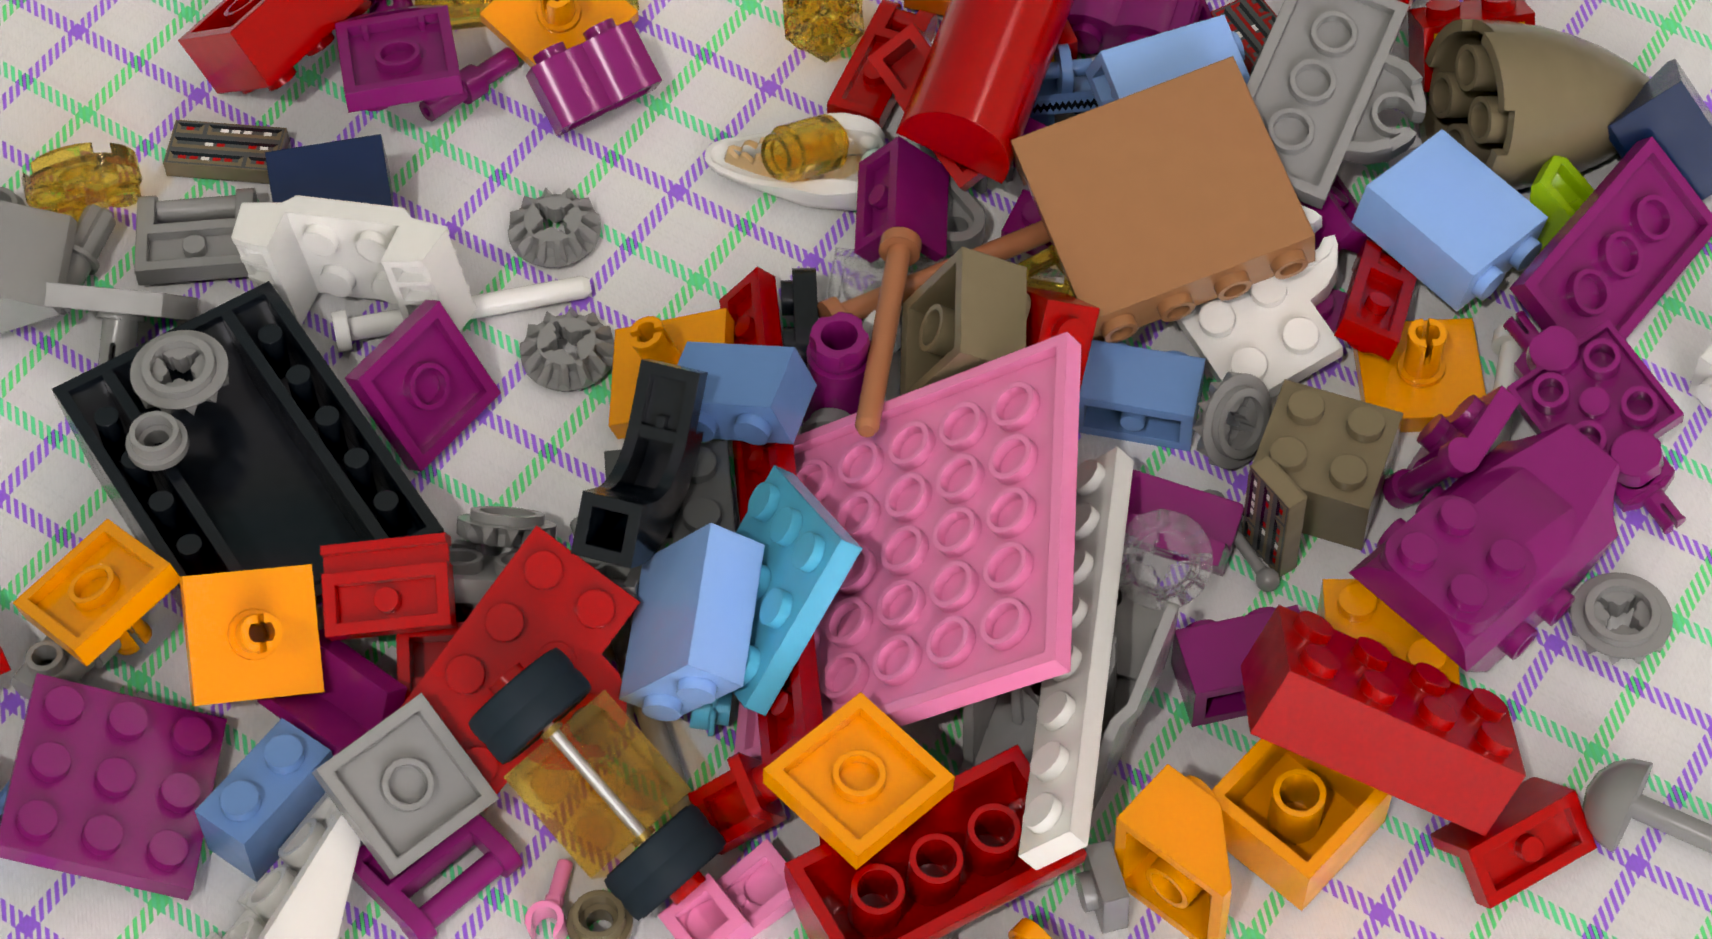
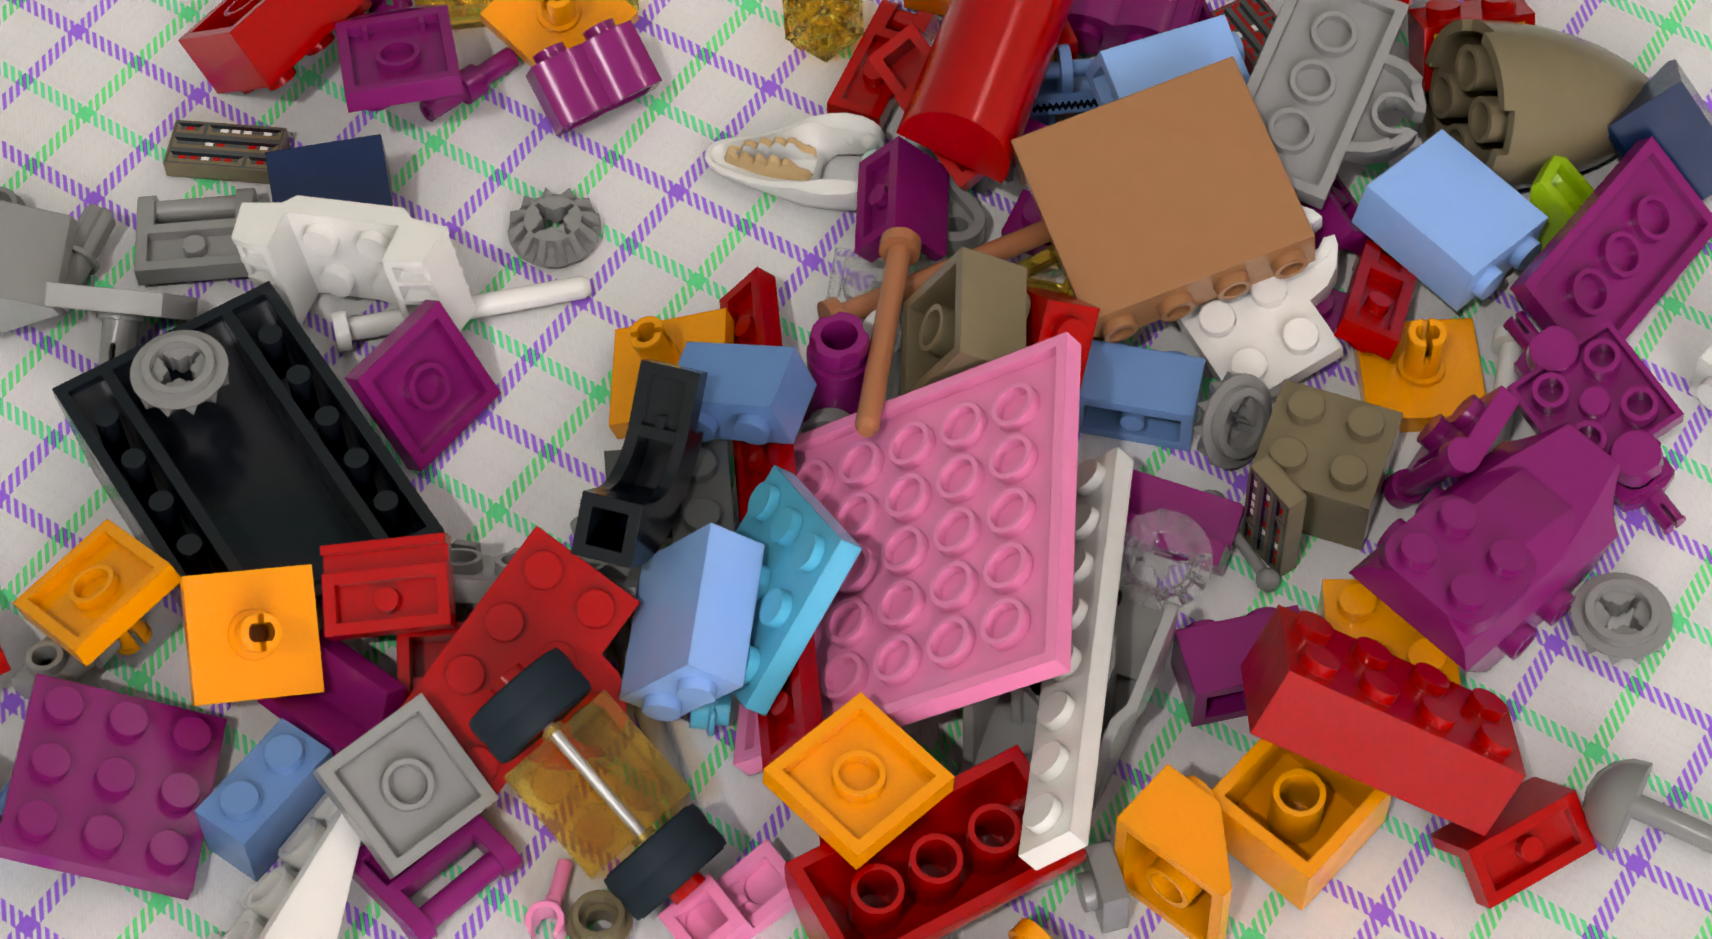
(77, 177): clear yellow plate -> none
(152, 429): light grey plate -> none
(501, 525): light grey gear -> none
(555, 367): light grey gear -> none
(739, 802): red bracket -> none
(801, 302): black plate -> none
(805, 148): clear yellow brick -> none

